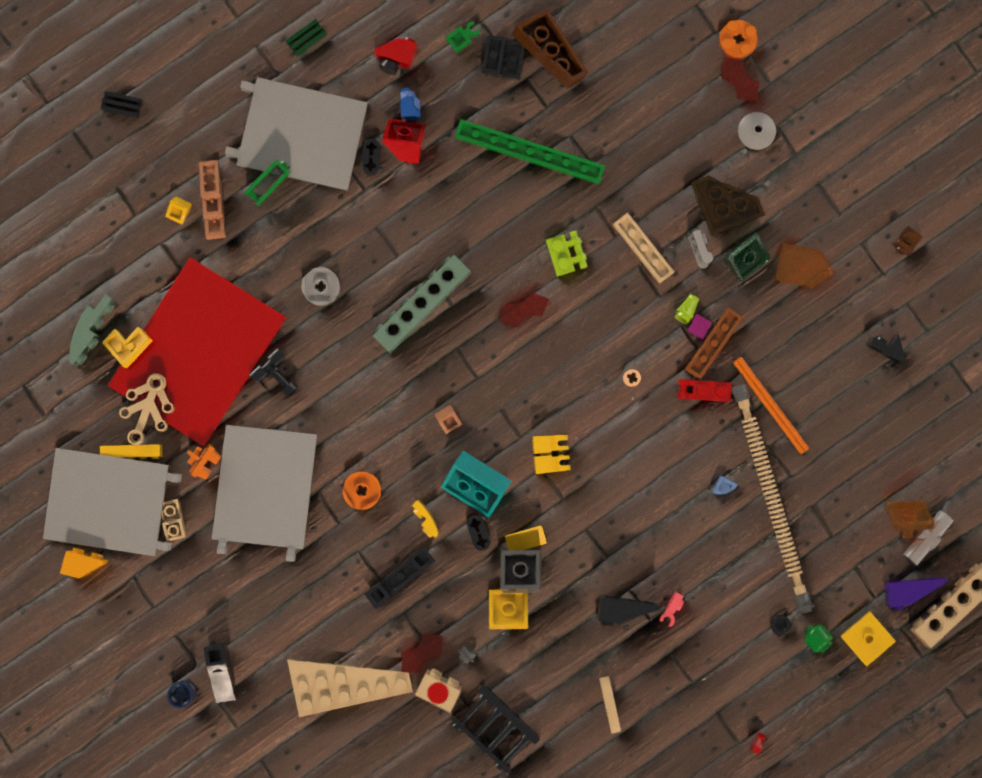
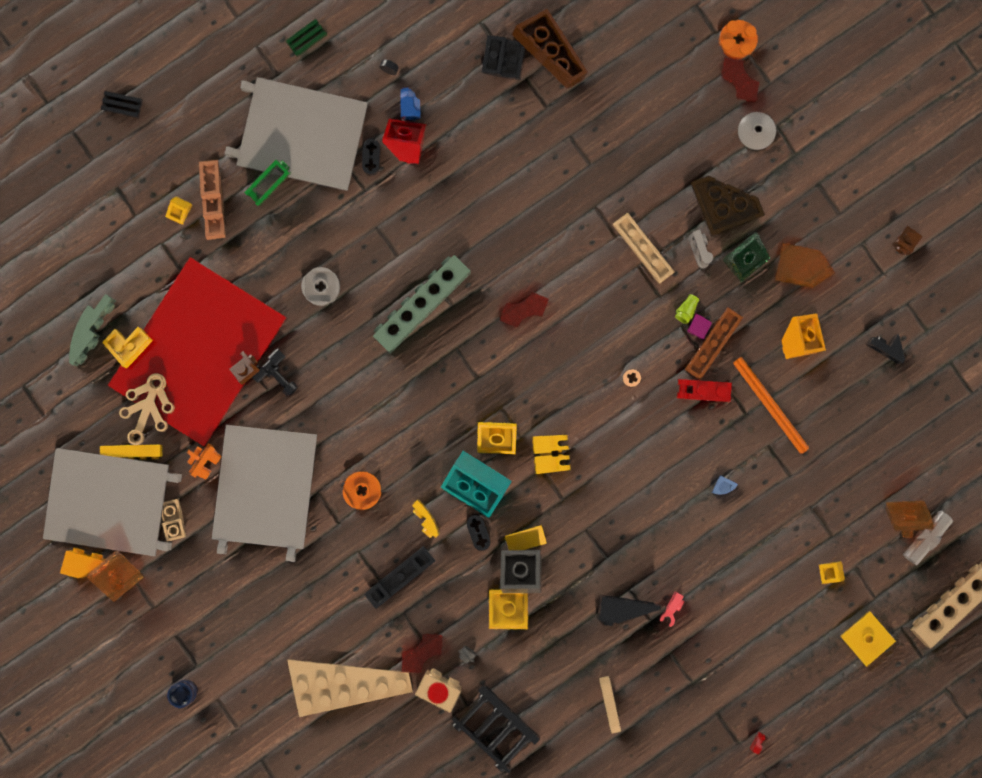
(115, 576): none -> clear orange tile
(220, 671): slope -> none
(245, 368): none -> reddish brown bracket
(399, 51): red slope -> none
(448, 419): nougat slope -> none
(460, 38): green plate -> none
(496, 438): none -> yellow slope
(529, 151): green plate -> none
(561, 256): lime plate -> none
(780, 624): black tile -> none
(801, 596): tan hose -> none
(803, 337): none -> light orange slope
(818, 638): green head -> none
(831, 572): none -> yellow slope
(909, 591): dark purple slope -> none

